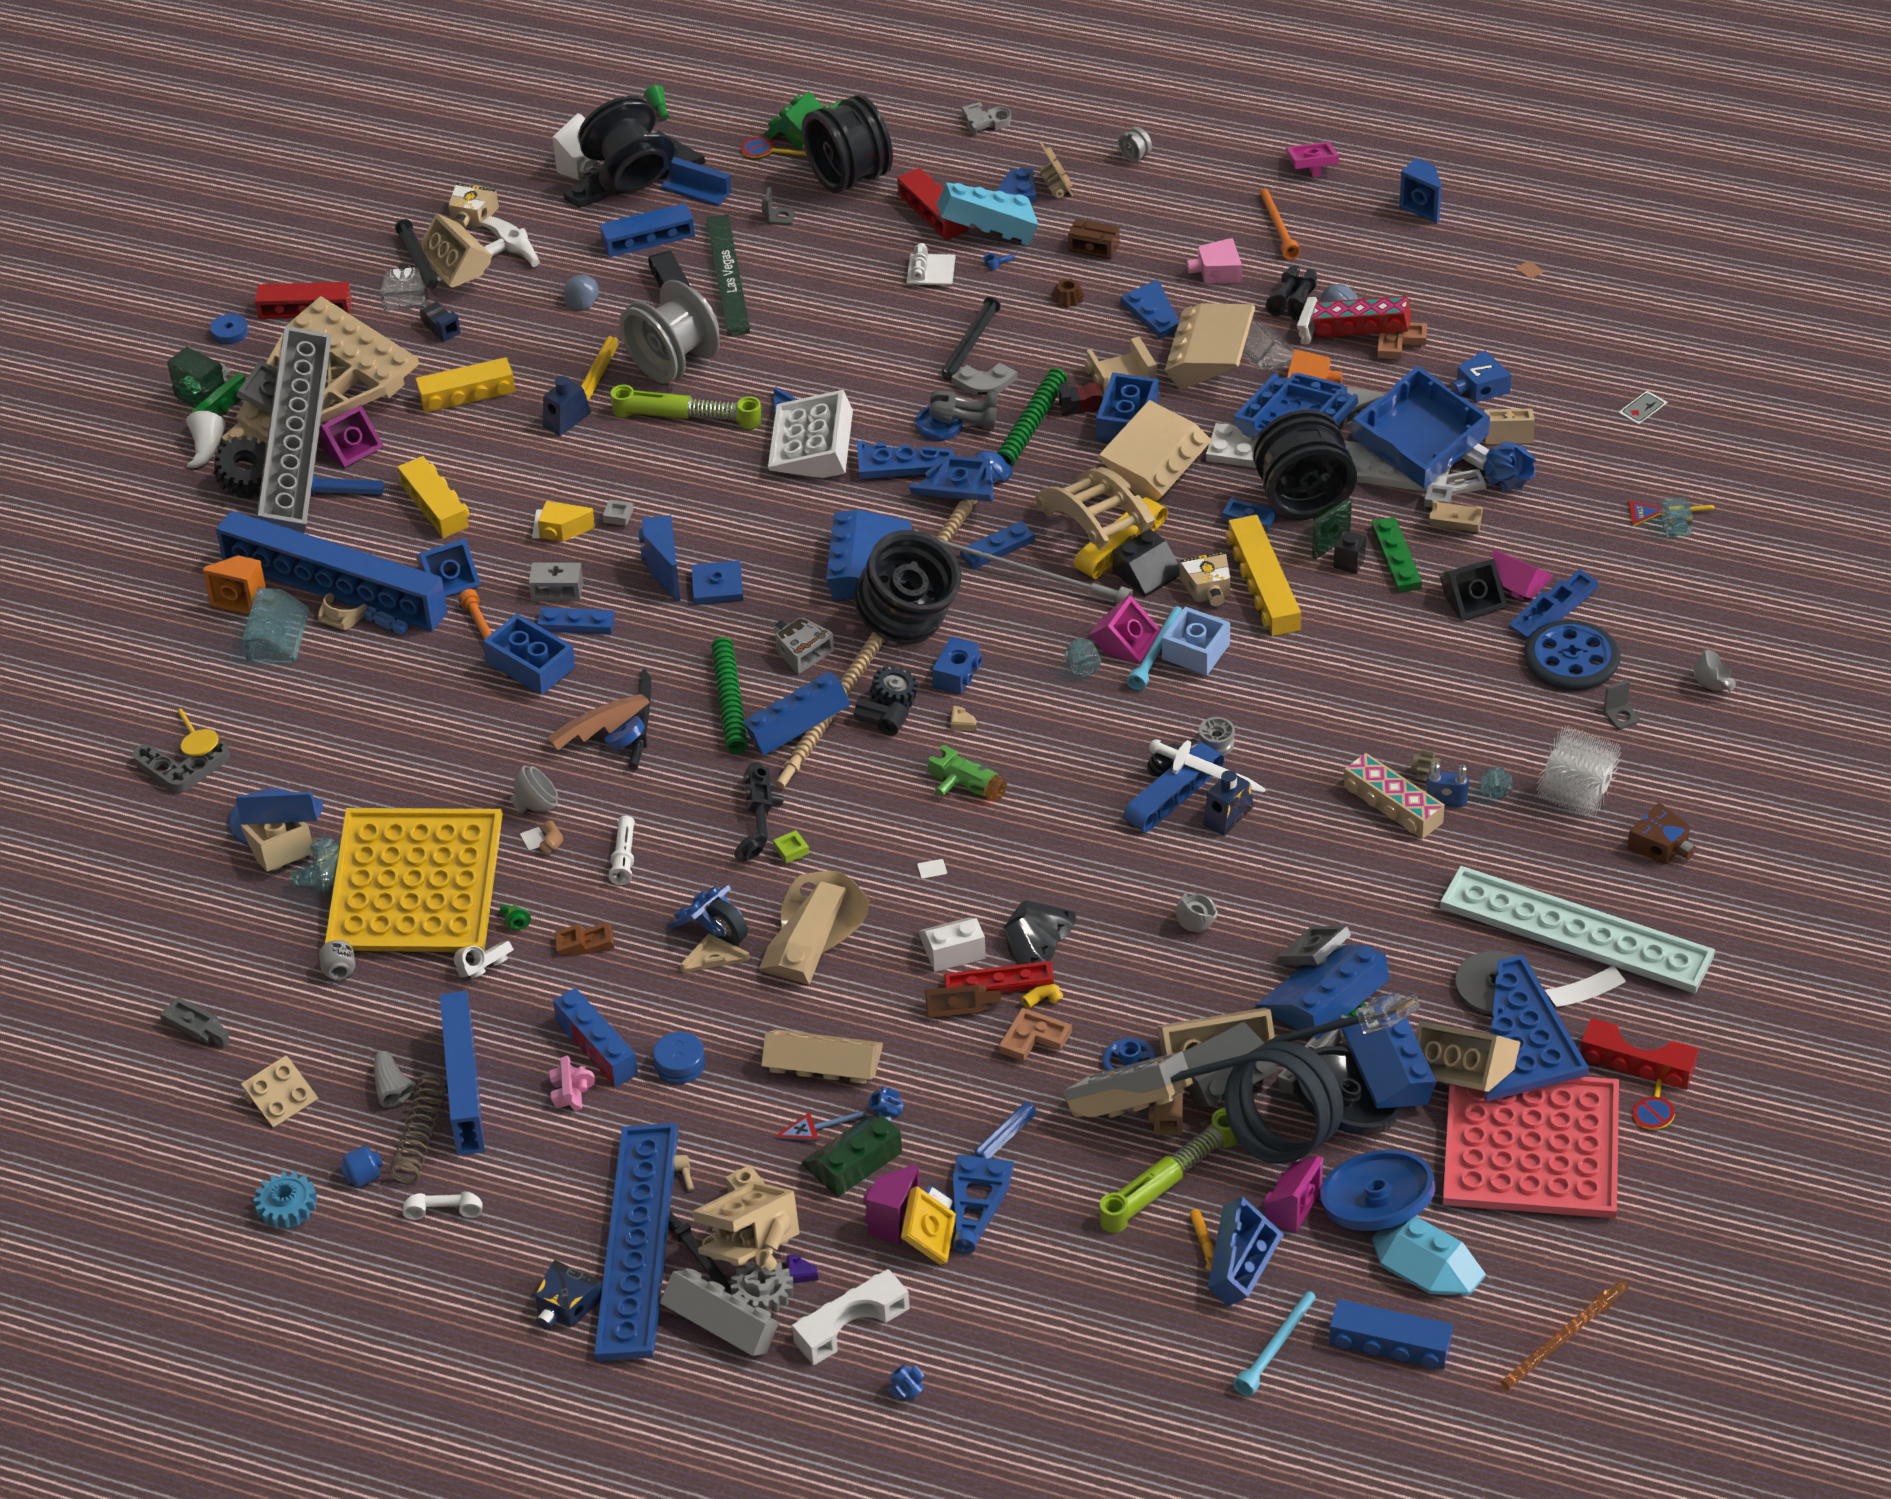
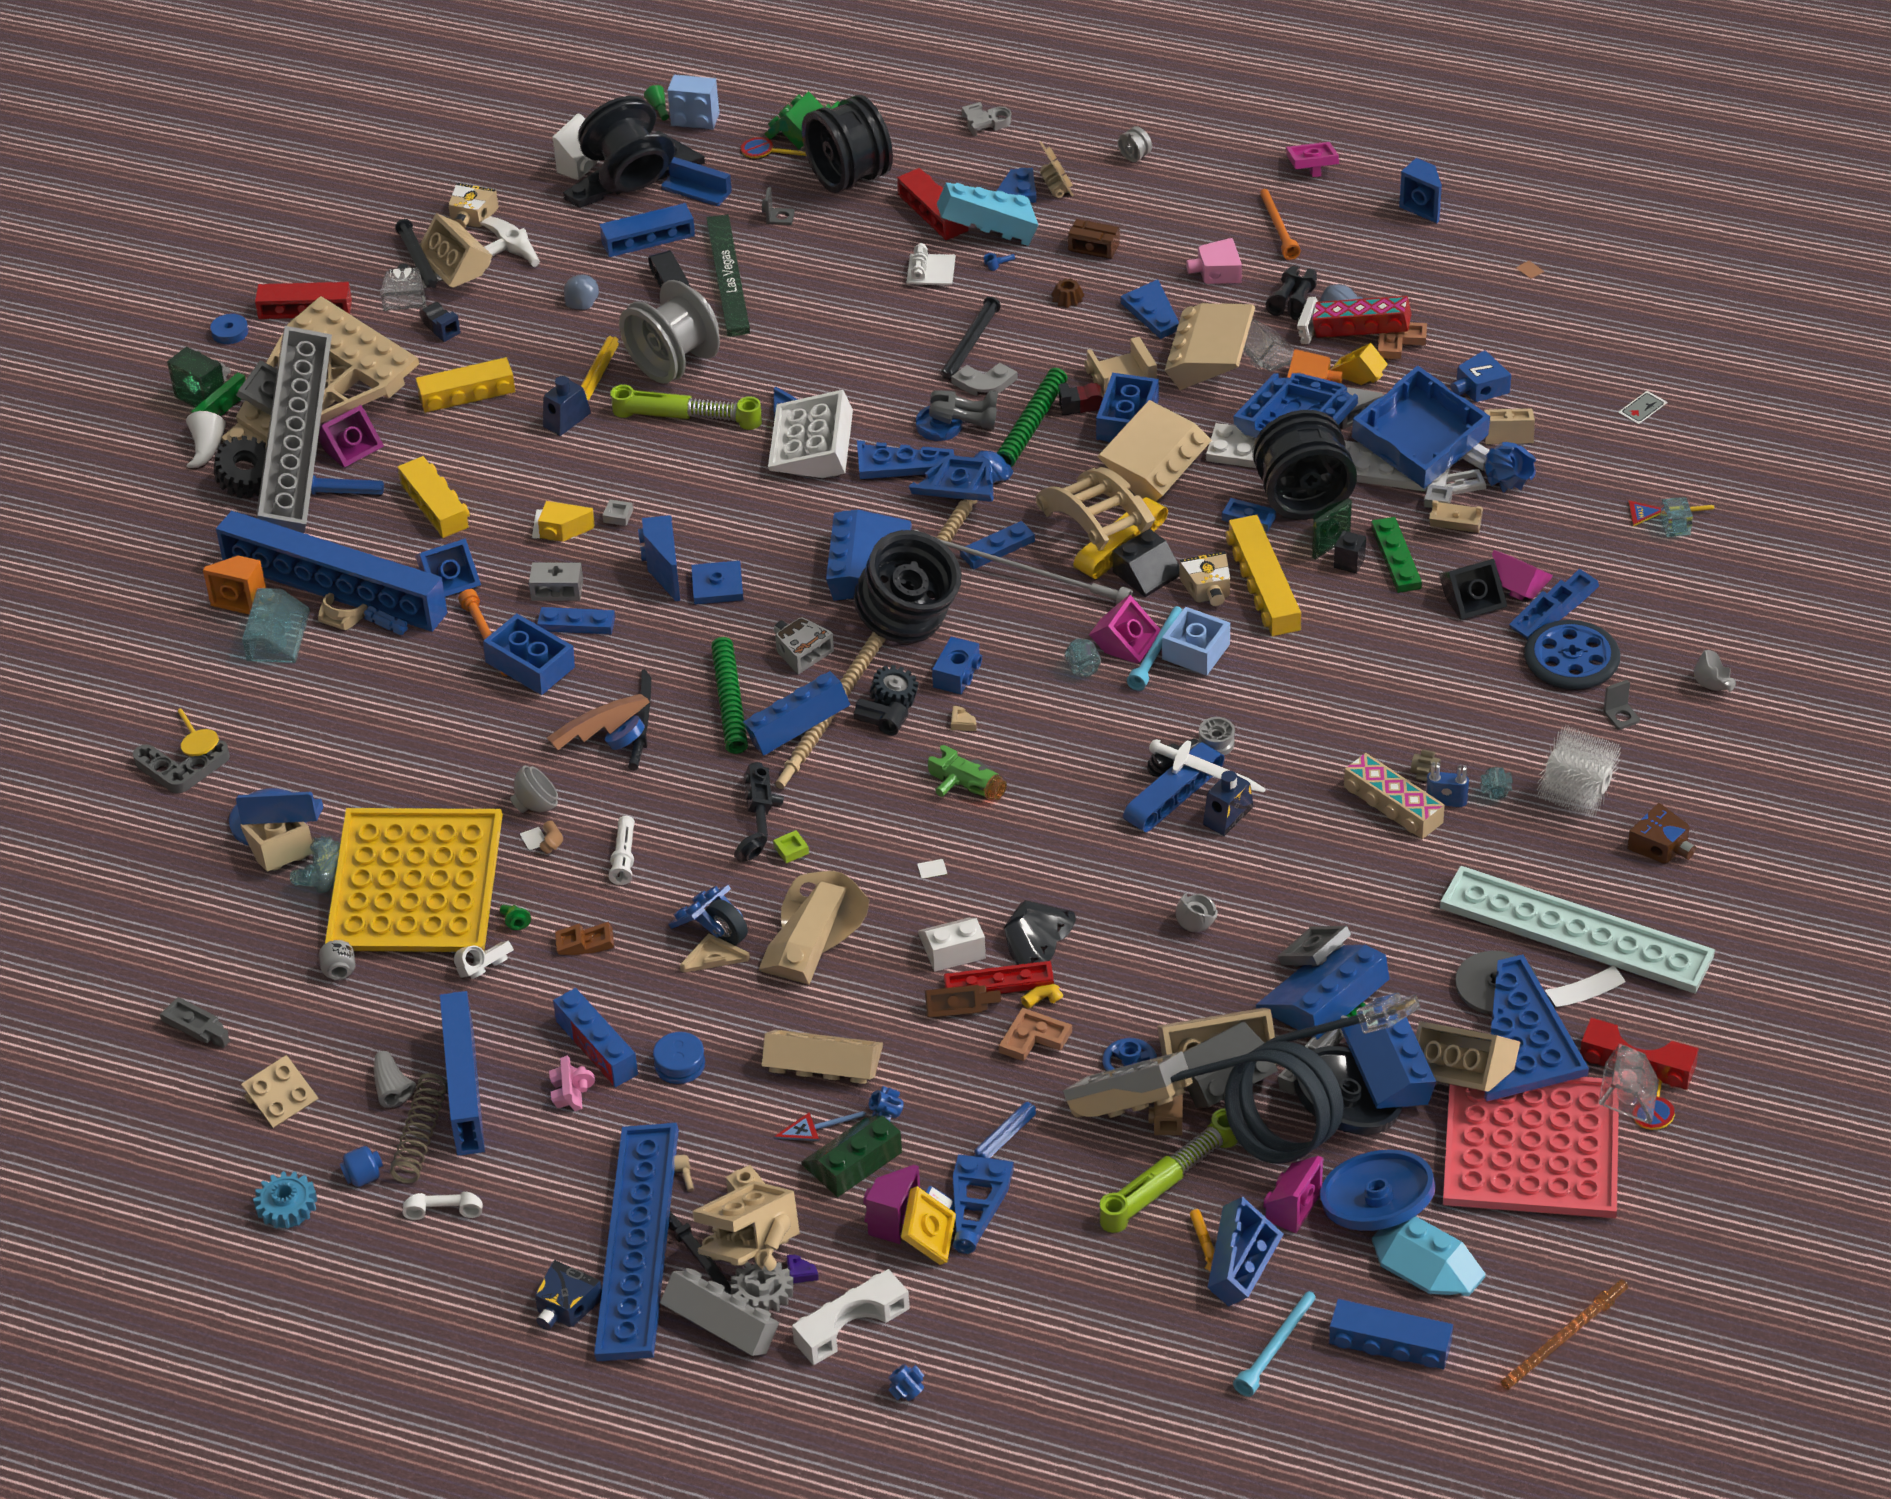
(693, 102): none -> light blue brick
(1361, 365): none -> yellow slope
(1629, 1084): none -> clear slope

